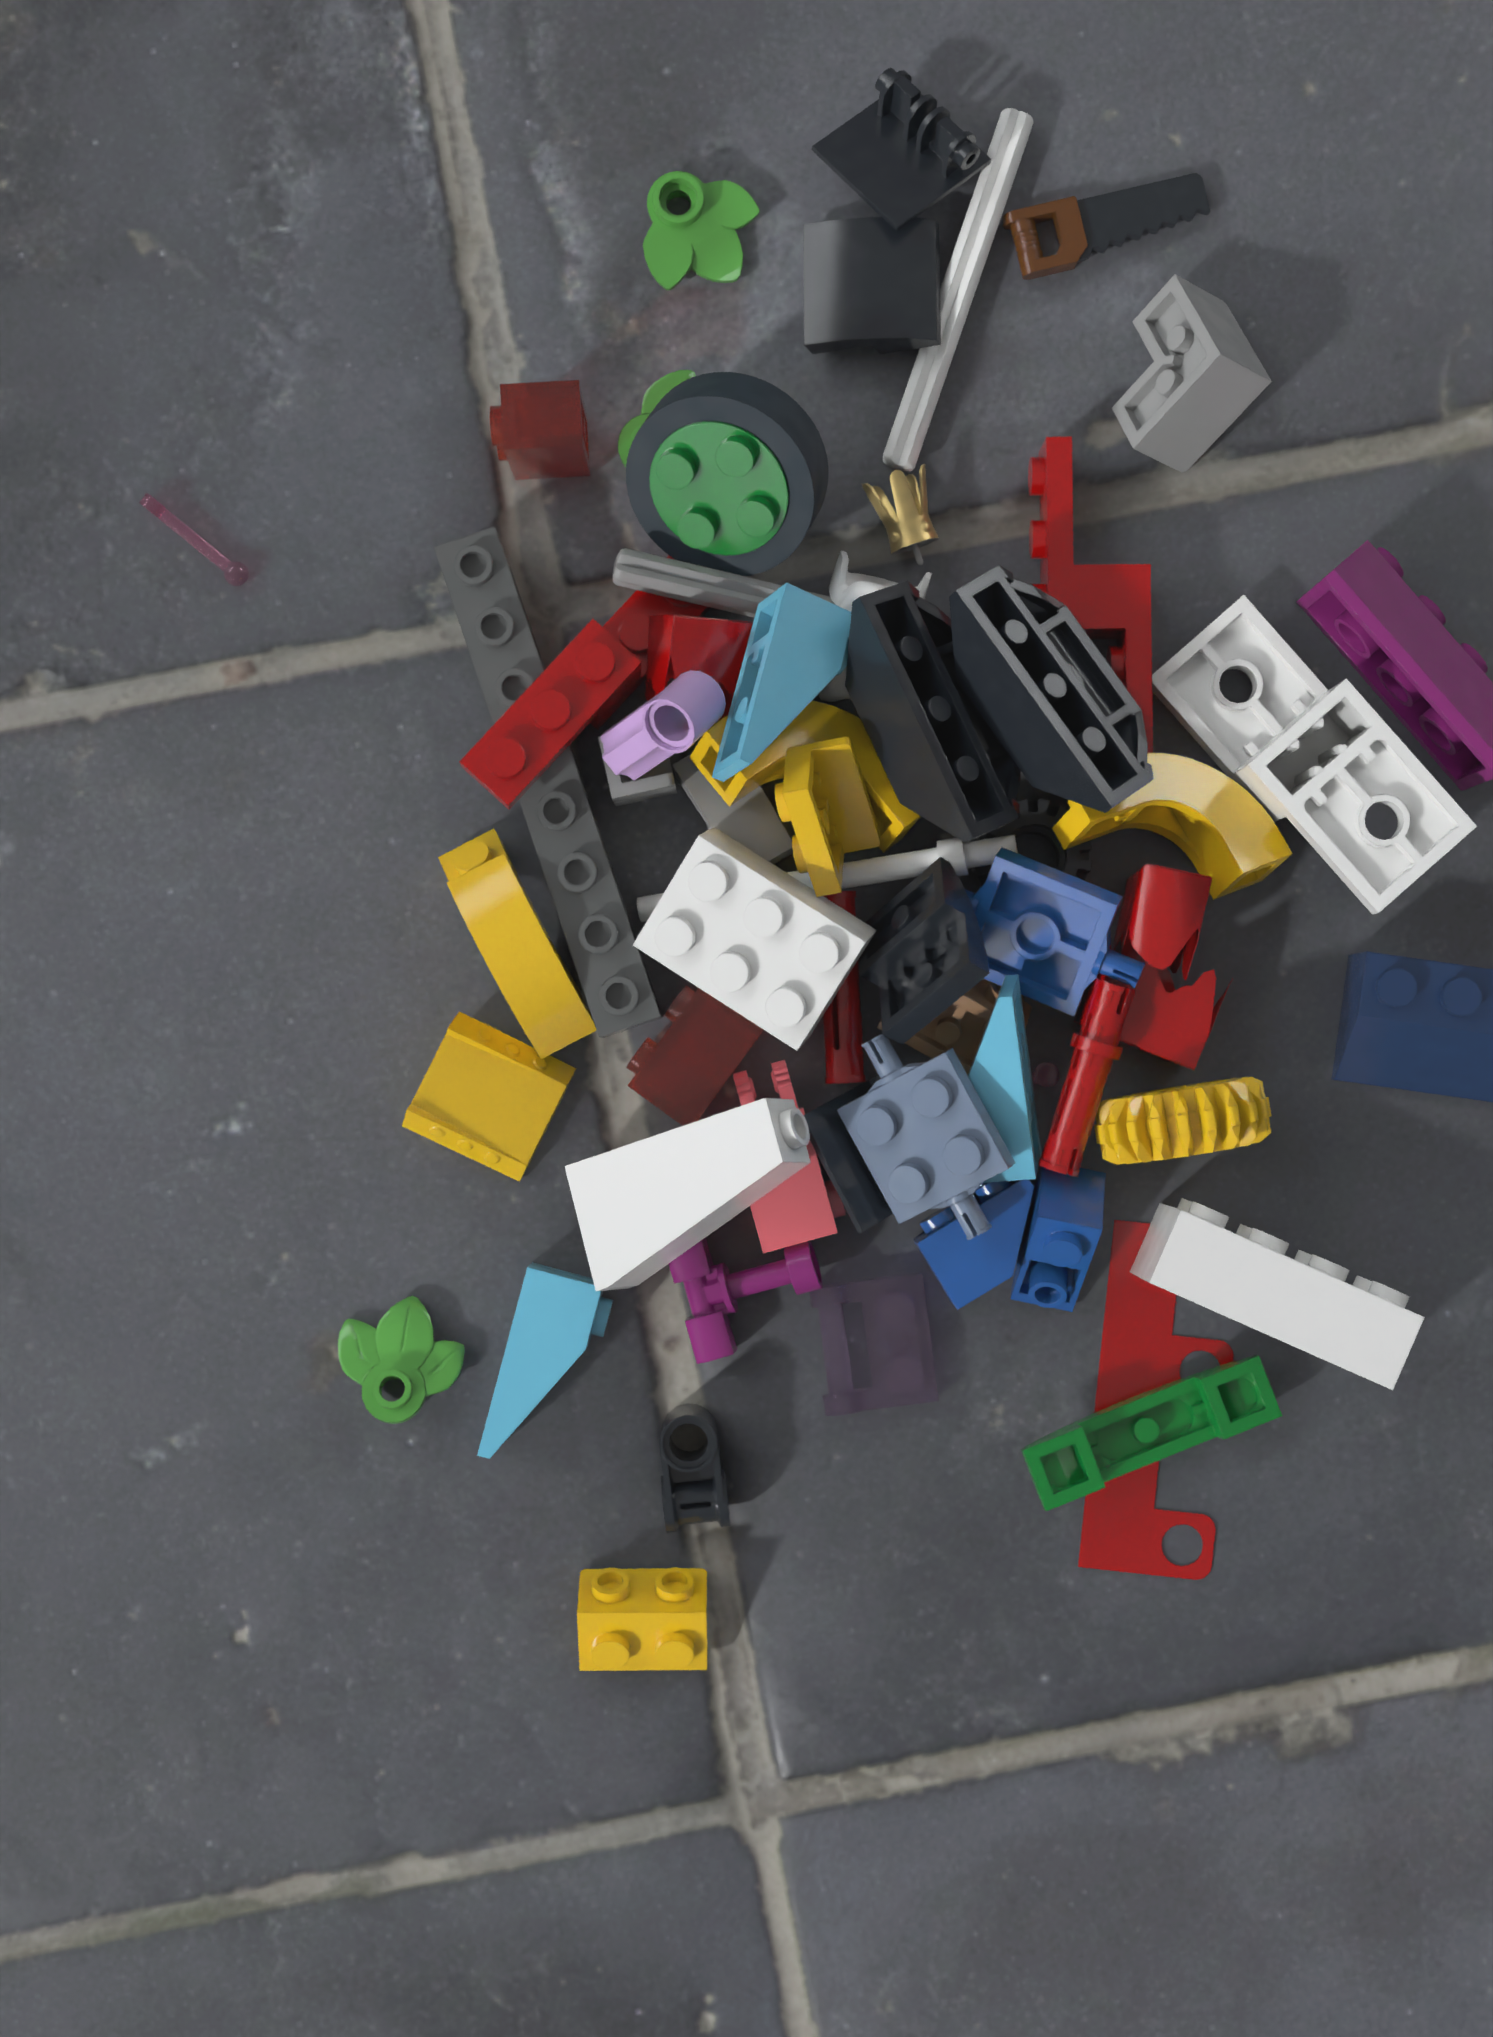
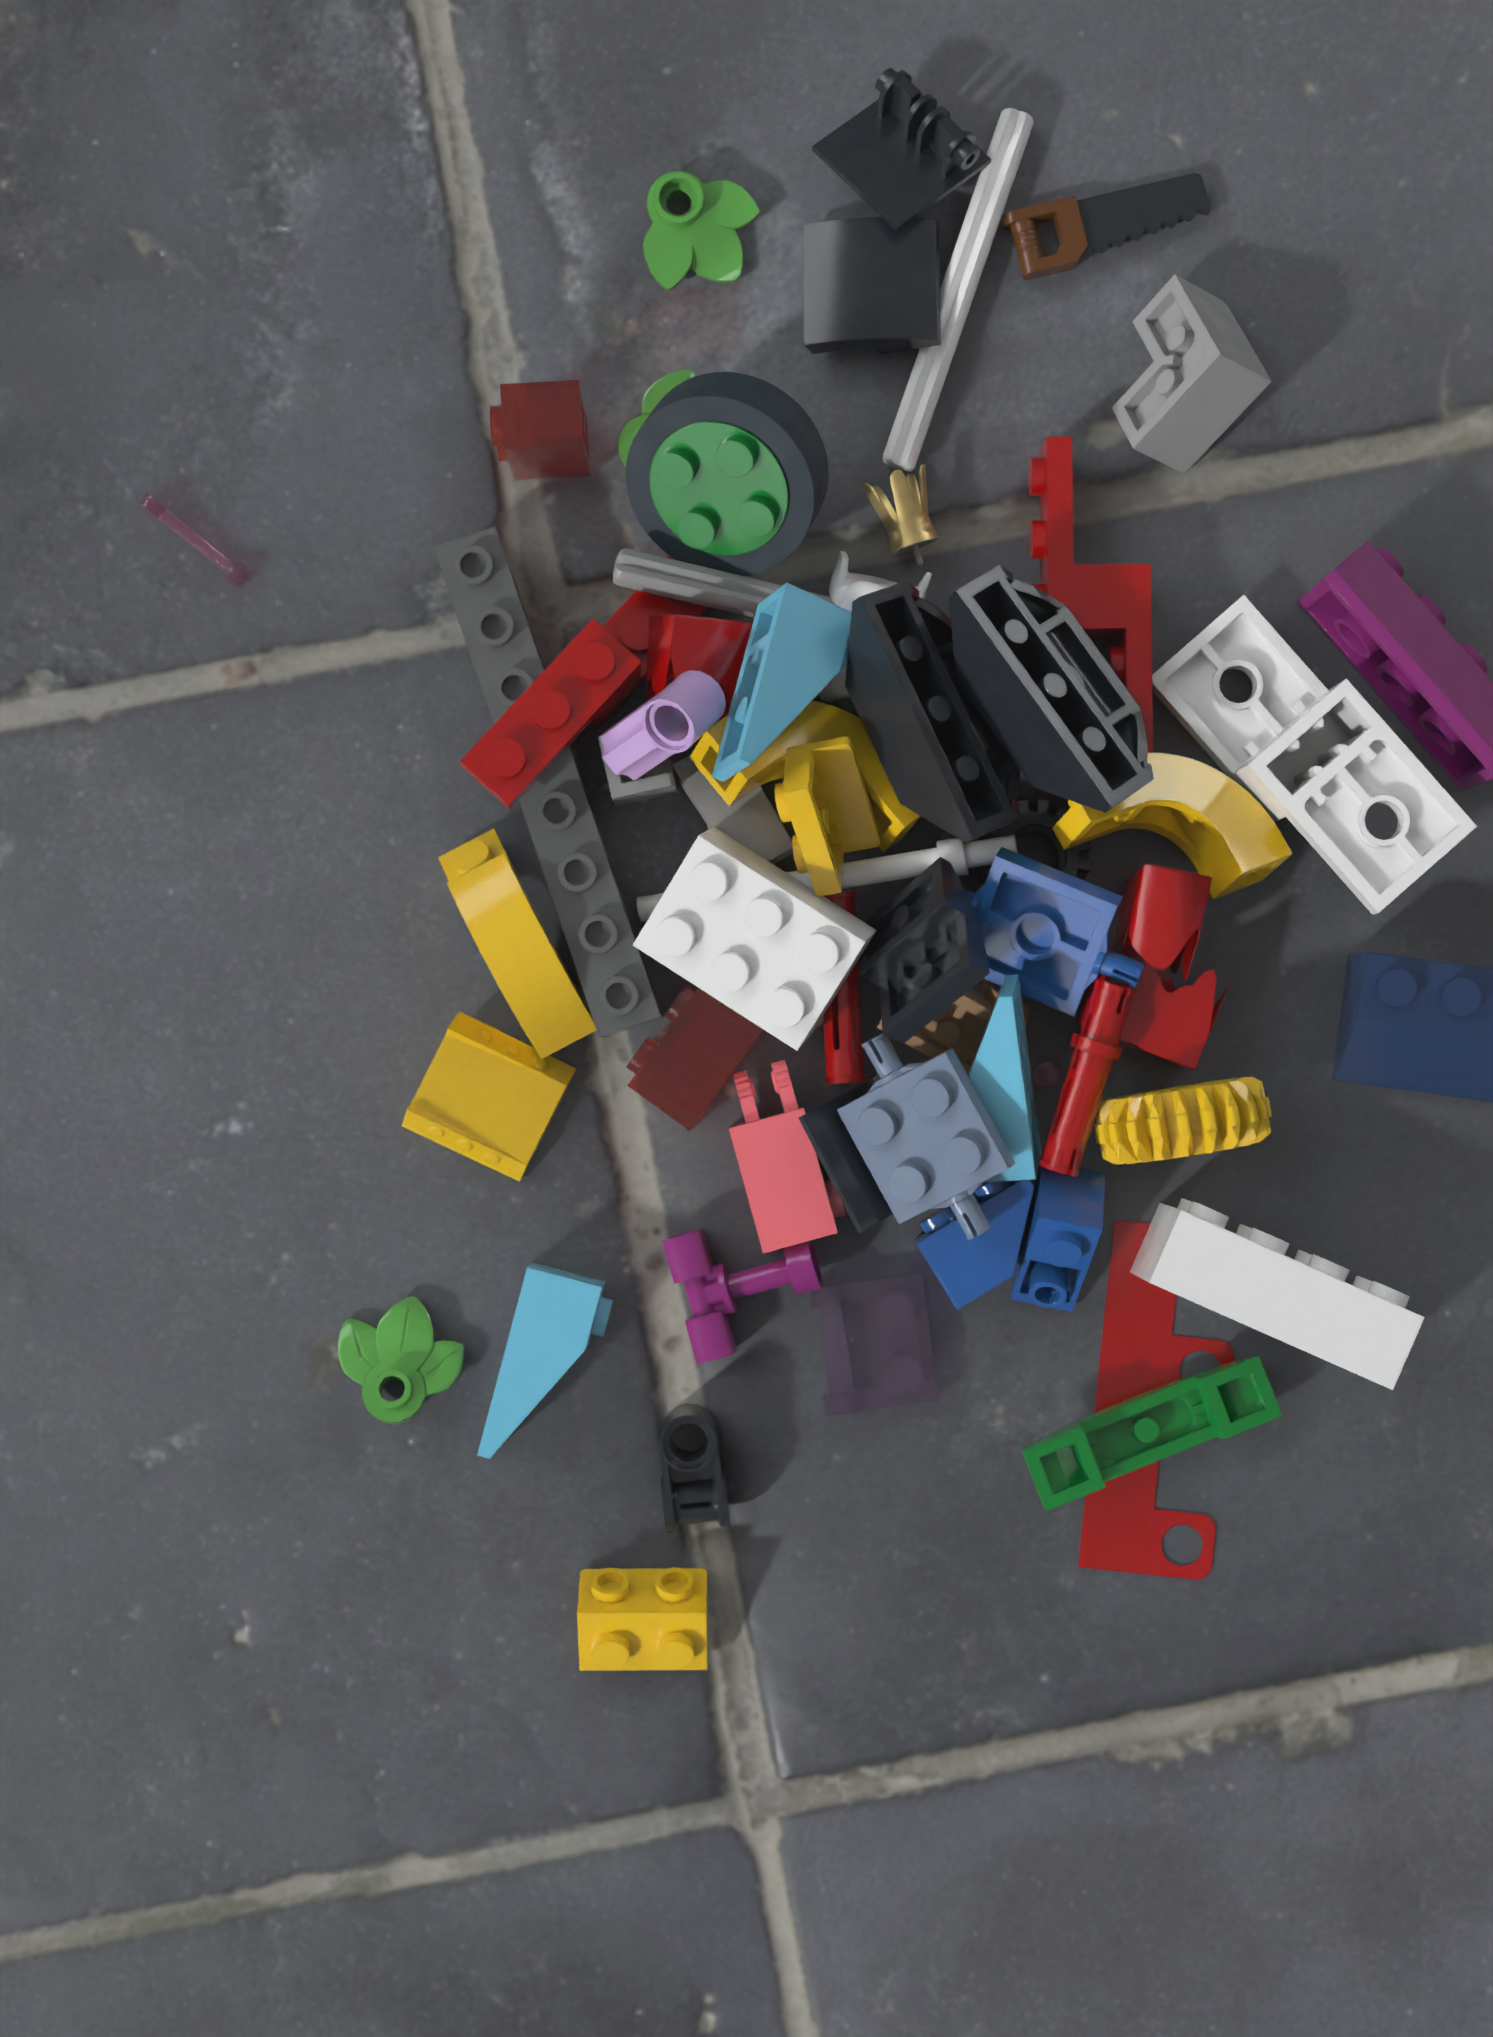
(677, 1187): white slope -> none

